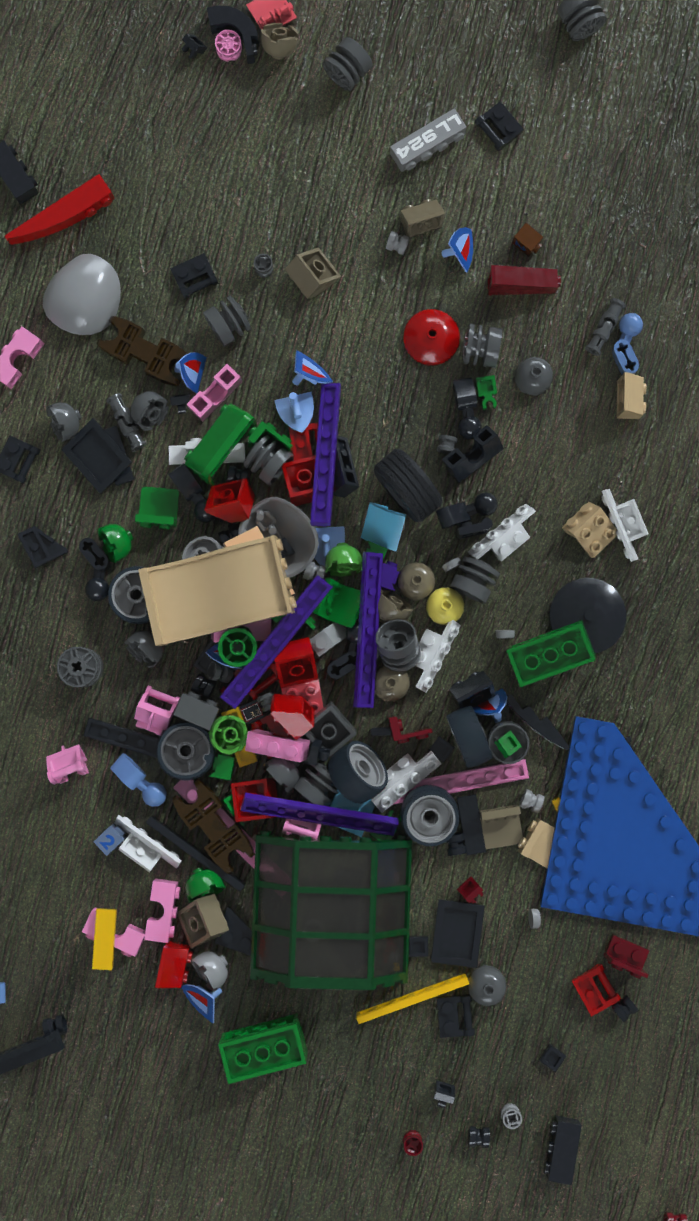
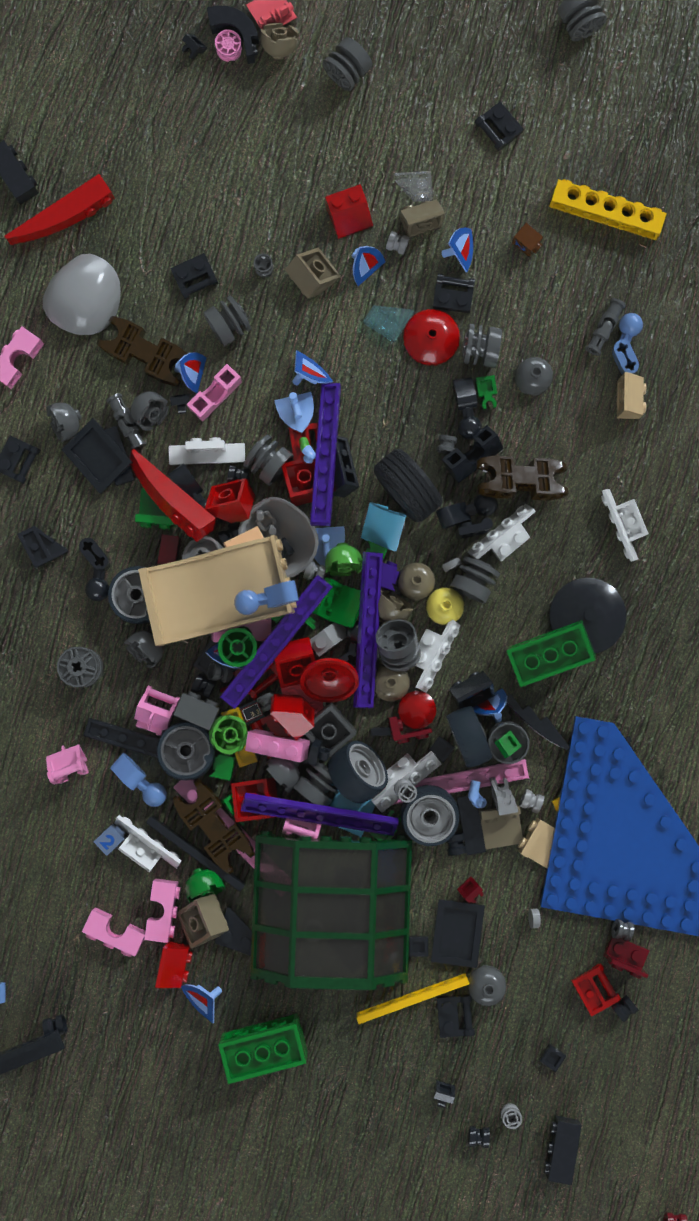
(104, 939): yellow tile -> none
(116, 541): green cylinder -> none
(169, 549): none -> dark red piece
(172, 499): none -> red slope
(211, 969): light grey cylinder -> none
(219, 442): green windscreen -> none
(264, 429): green bracket -> none
(277, 595): none -> medium blue beam
(307, 450): none -> light blue arm
(329, 680): none -> red dish
(349, 211): none -> red slope
(366, 262): none -> shield
(388, 320): none -> clear light blue wing
(403, 786): none -> light grey wheel
(415, 1146): dark red wheel -> none
(416, 185): none -> clear wing
(417, 709): none -> red dish
(428, 140): light grey brick -> none
(452, 299): none -> black plate
(474, 795): none -> light blue arm
(503, 797): none -> light grey hinge
(504, 634): light grey tile -> none
(522, 280): dark red slope -> none
(535, 477): none -> dark brown piece
(591, 529): tan bracket -> none
(611, 218): none -> yellow brick
(622, 930): none -> dark grey wheel

